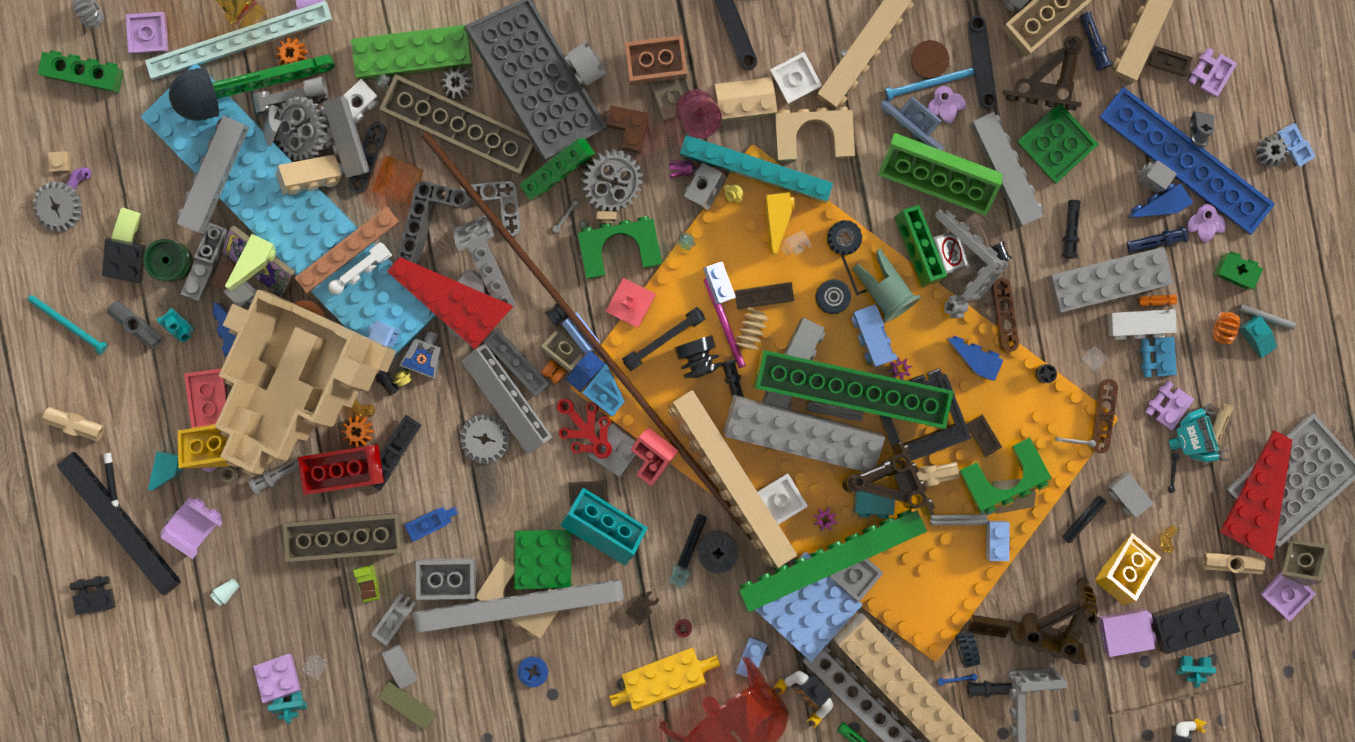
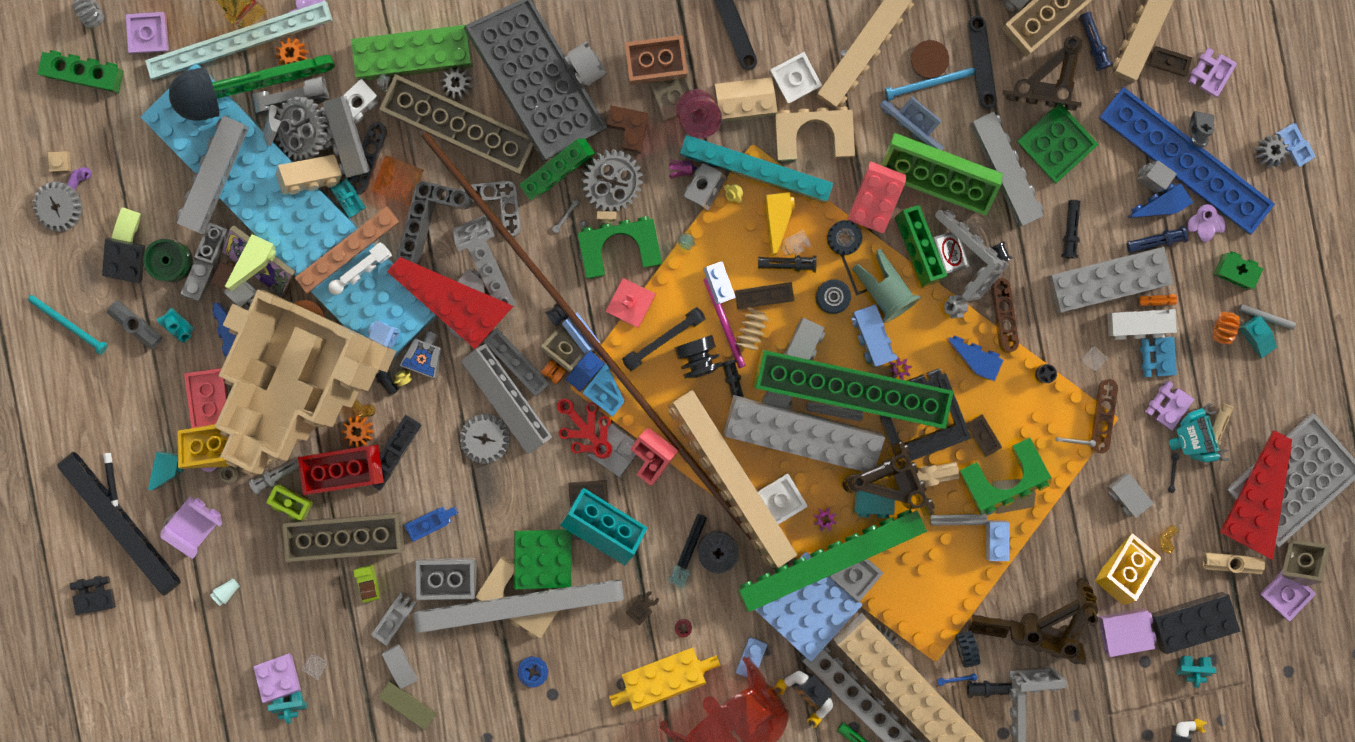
(73, 424): tan piece -> none
(289, 502): none -> lime brick
(348, 198): none -> teal hips
(801, 263): none -> black pin
(877, 197): none -> coral brick
(947, 107): lavender plate -> none
(1084, 519): black axle -> none

